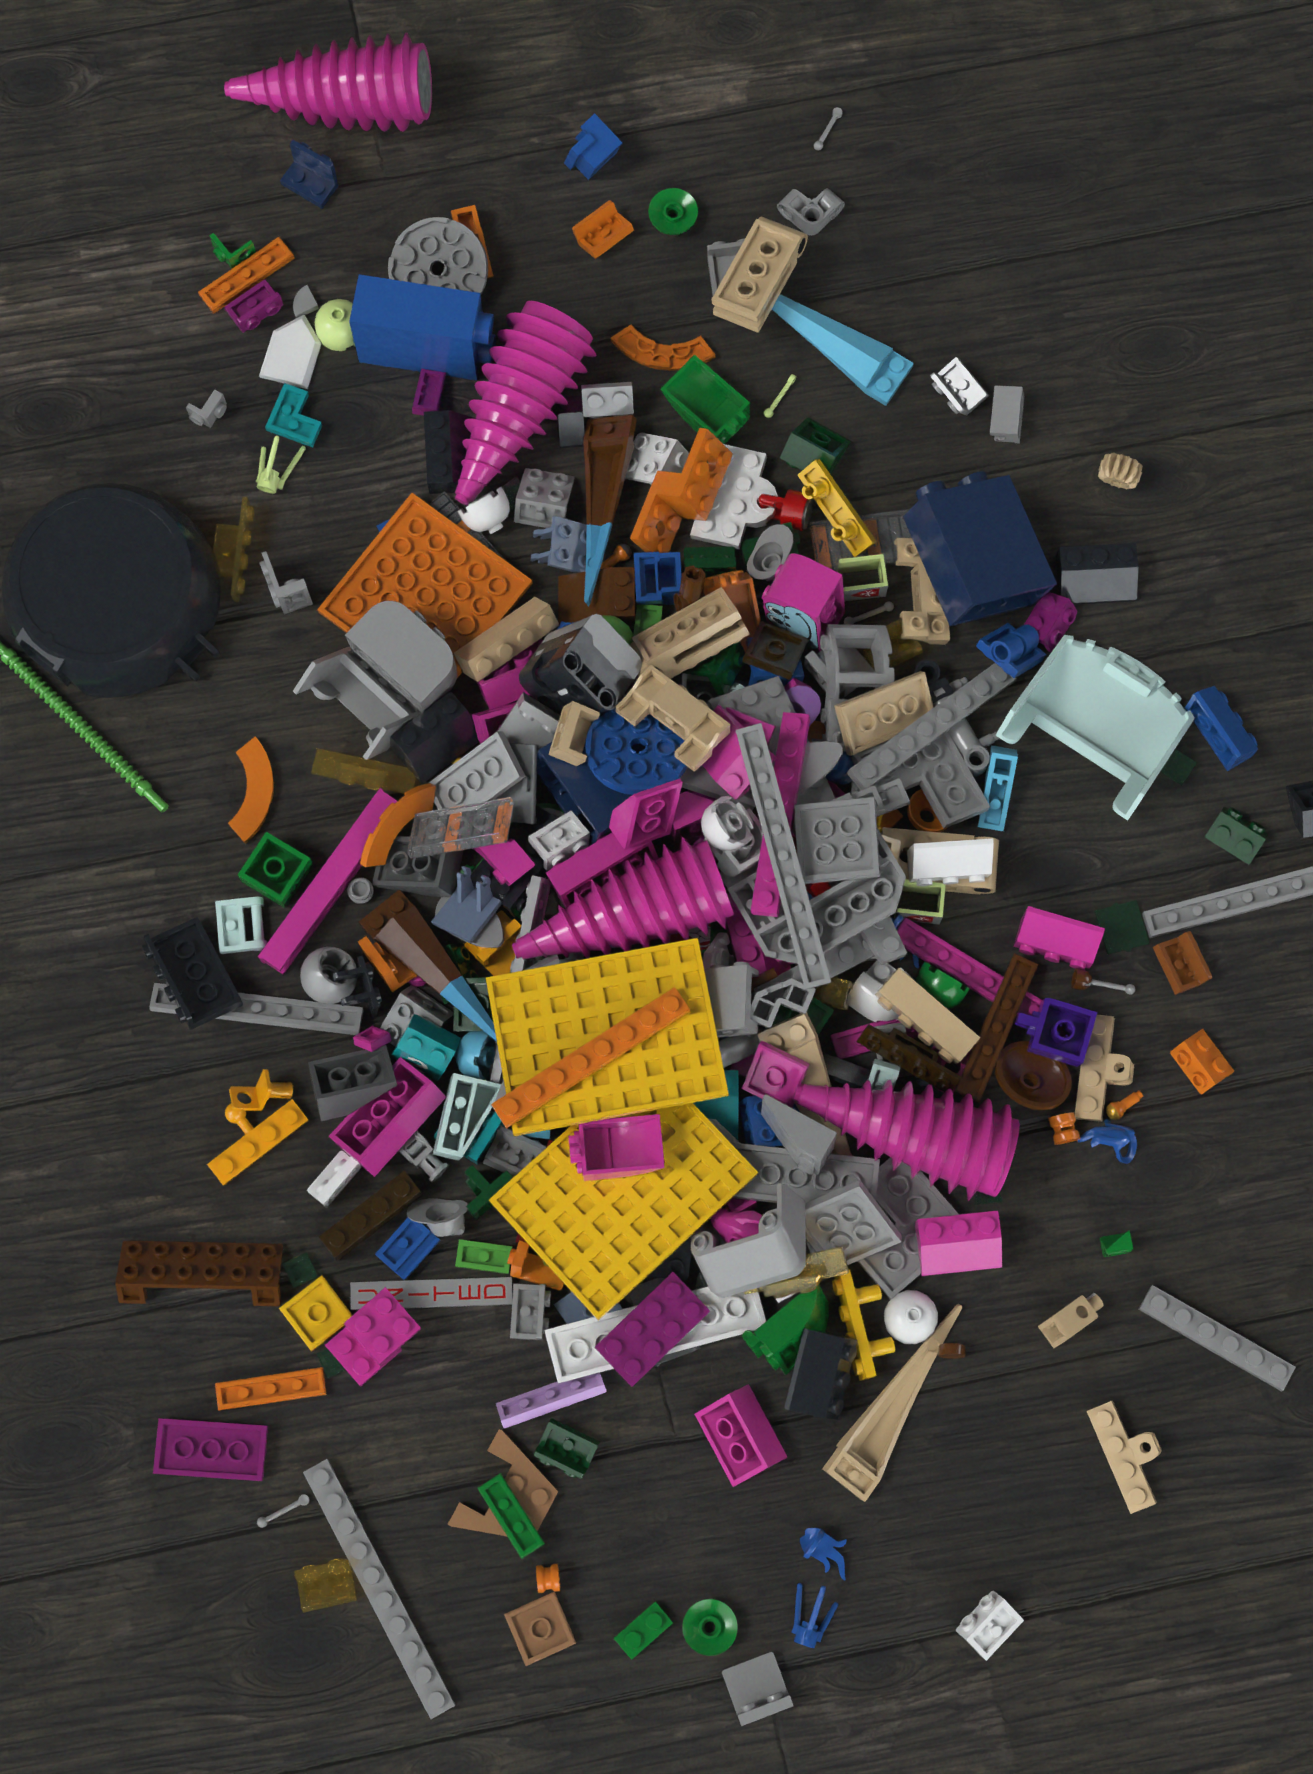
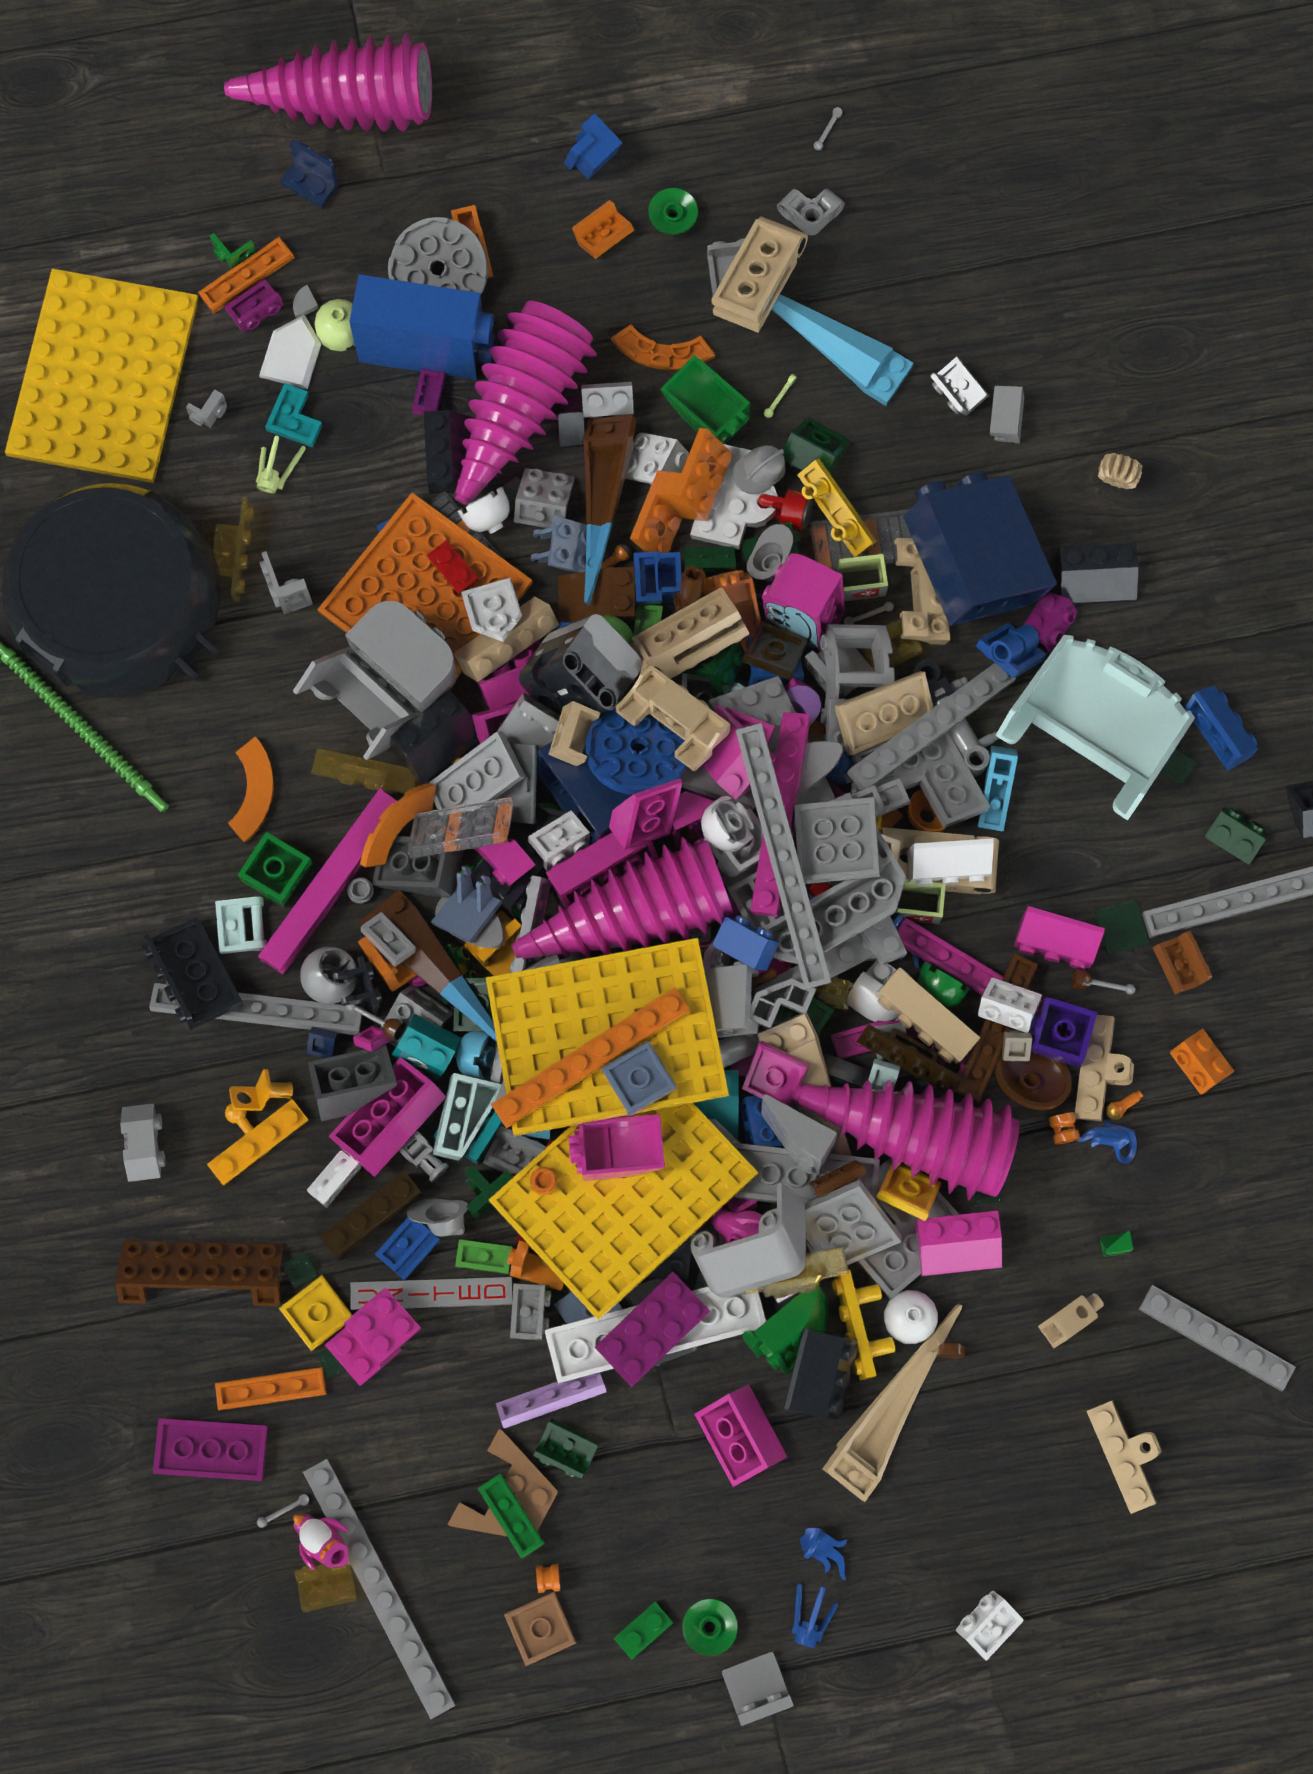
(102, 375): none -> yellow plate
(141, 1151): none -> light grey brick
(321, 1043): none -> dark blue plate
(321, 1540): none -> animal
(388, 939): none -> light grey plate
(392, 1027): none -> reddish brown hinge
(452, 567): none -> red plate
(493, 609): none -> white tile
(543, 1181): none -> orange tile
(639, 1078): none -> sand blue plate
(746, 943): none -> blue brick
(759, 469): none -> light grey piece
(837, 1178): none -> reddish brown plate
(909, 1195): none -> yellow tile
(1009, 1005): none -> white bracket
(1016, 1046): none -> dark tan tile

